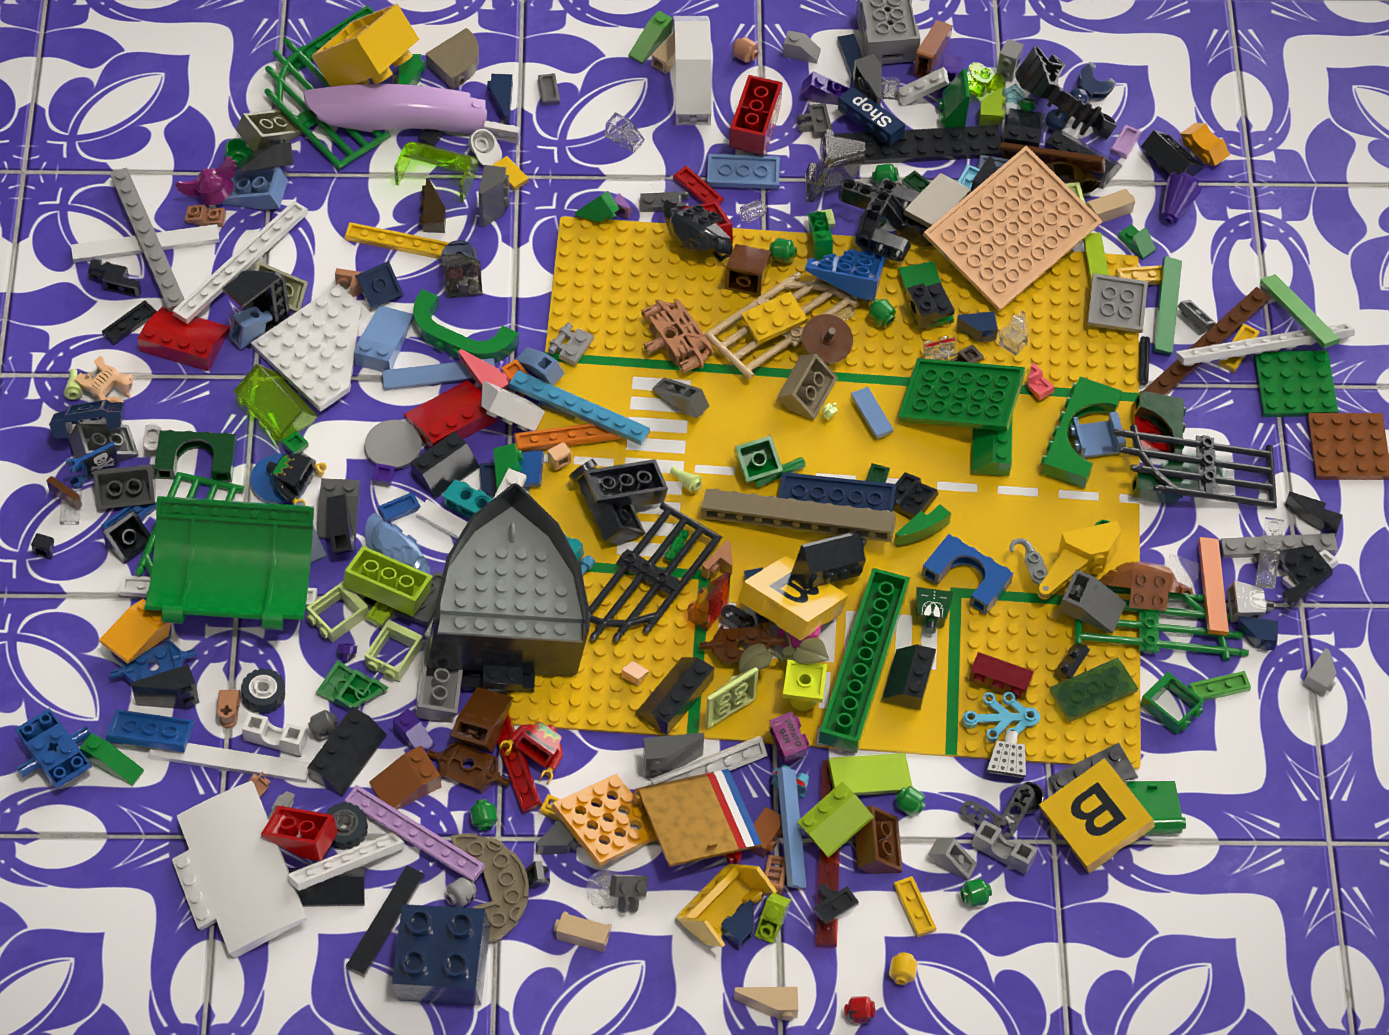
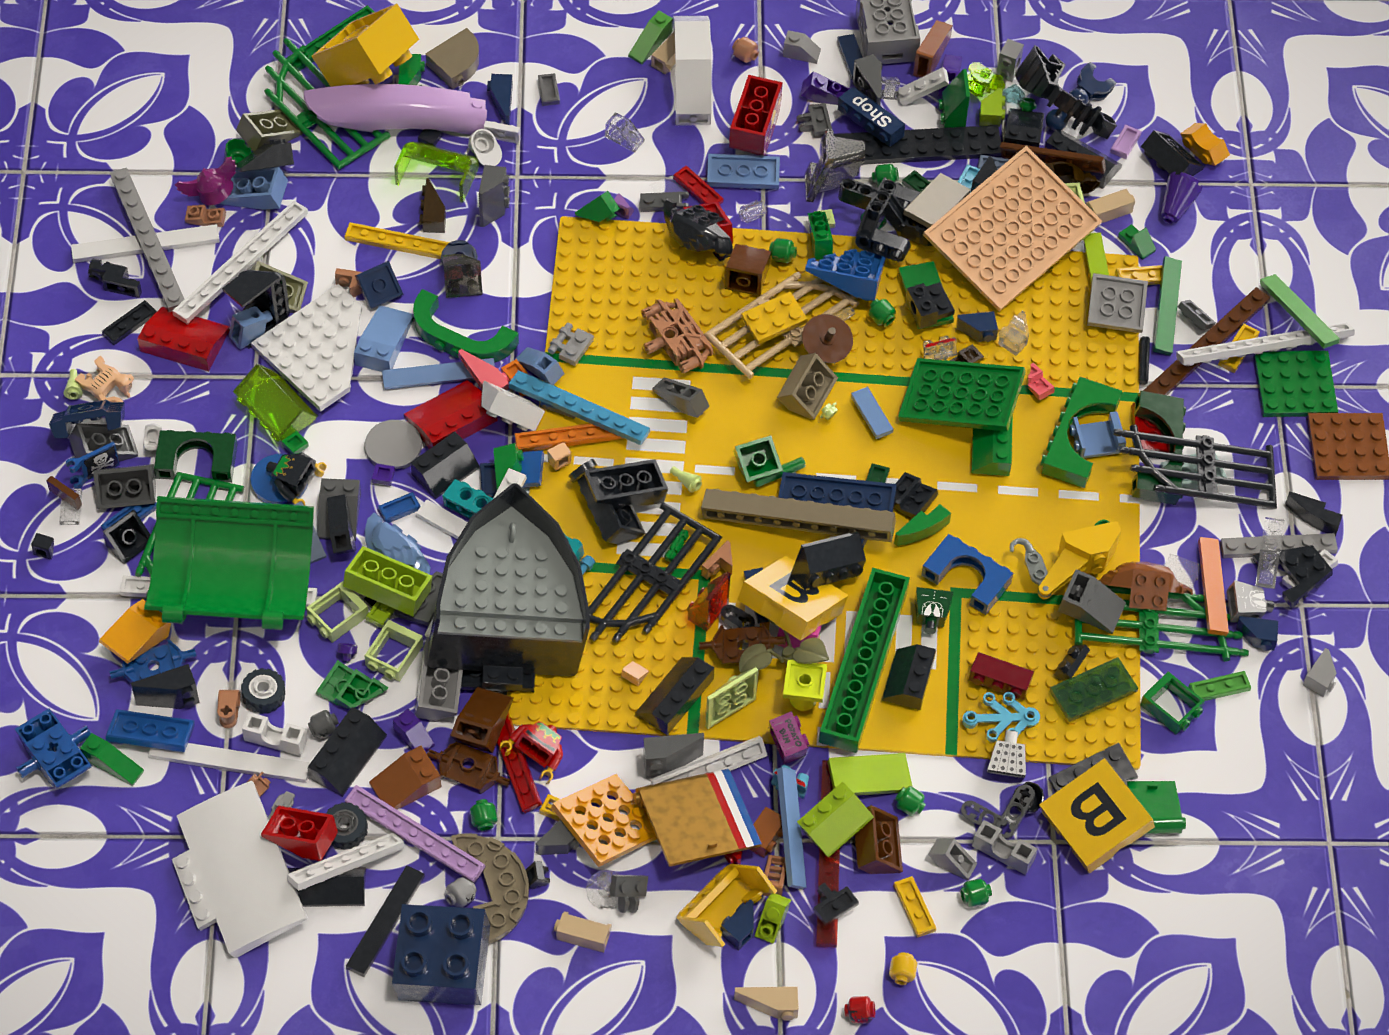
(516, 176): yellow tile -> none

